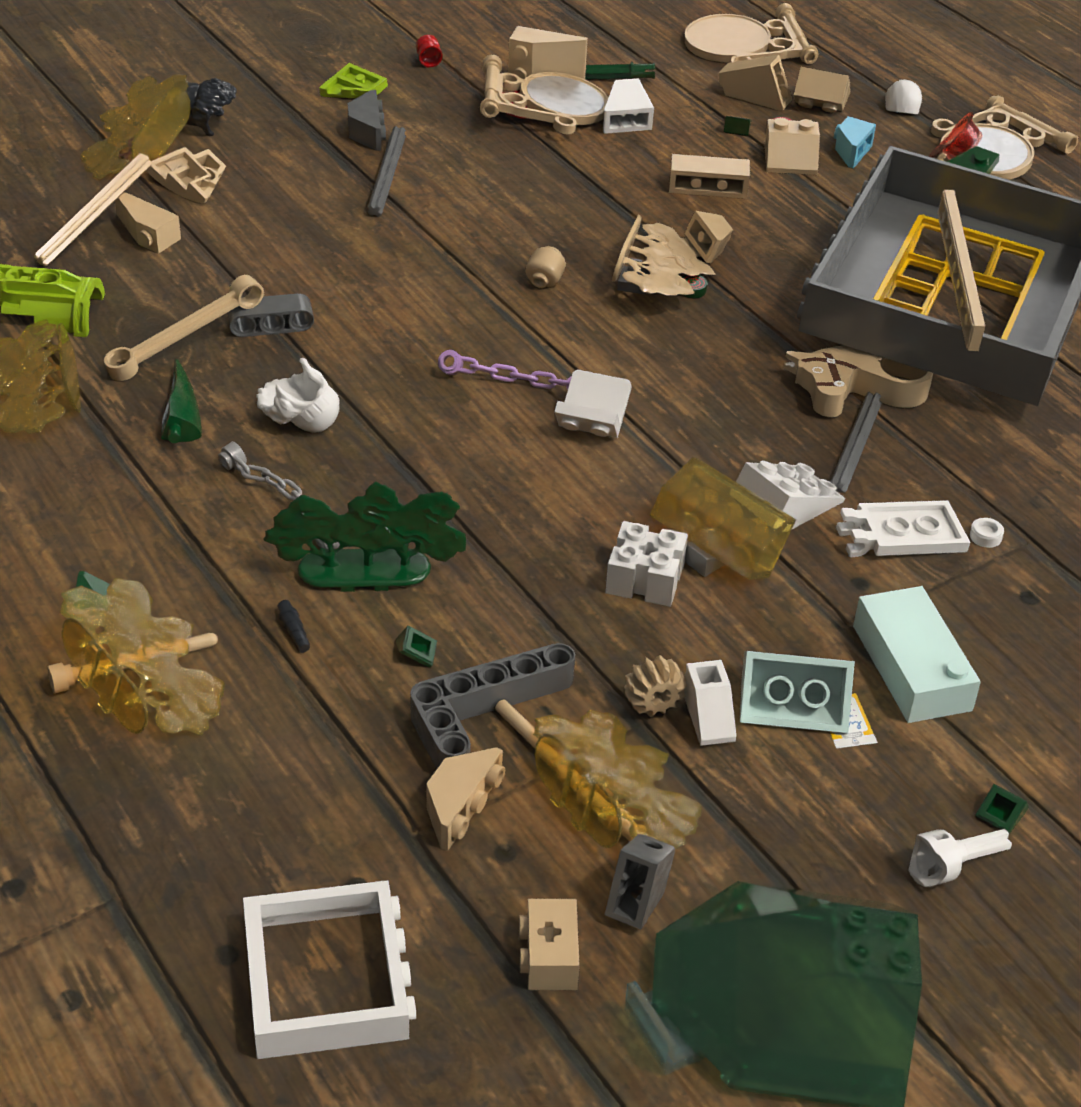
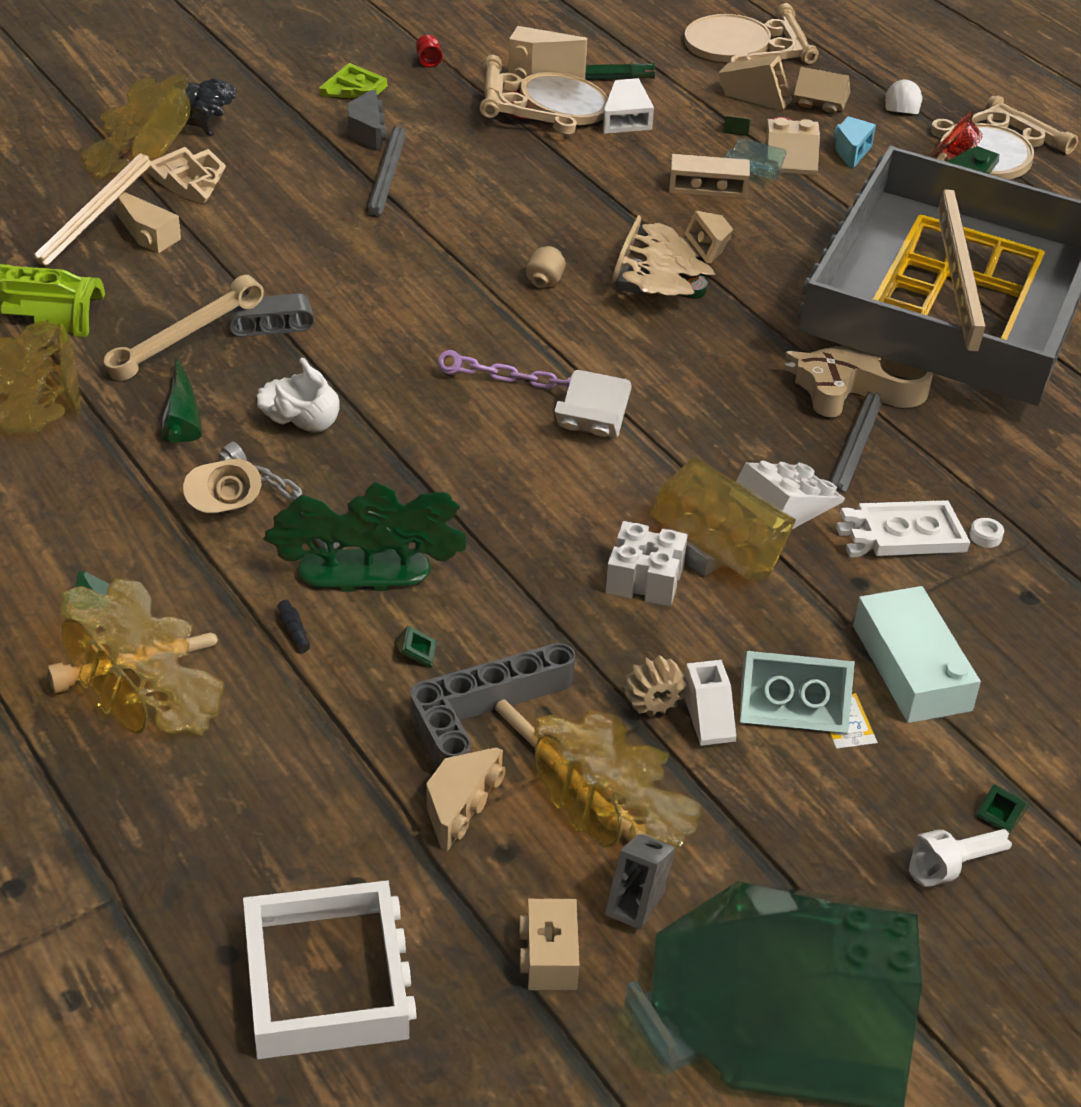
(222, 486): none -> tan piece
(763, 158): none -> clear light blue panel

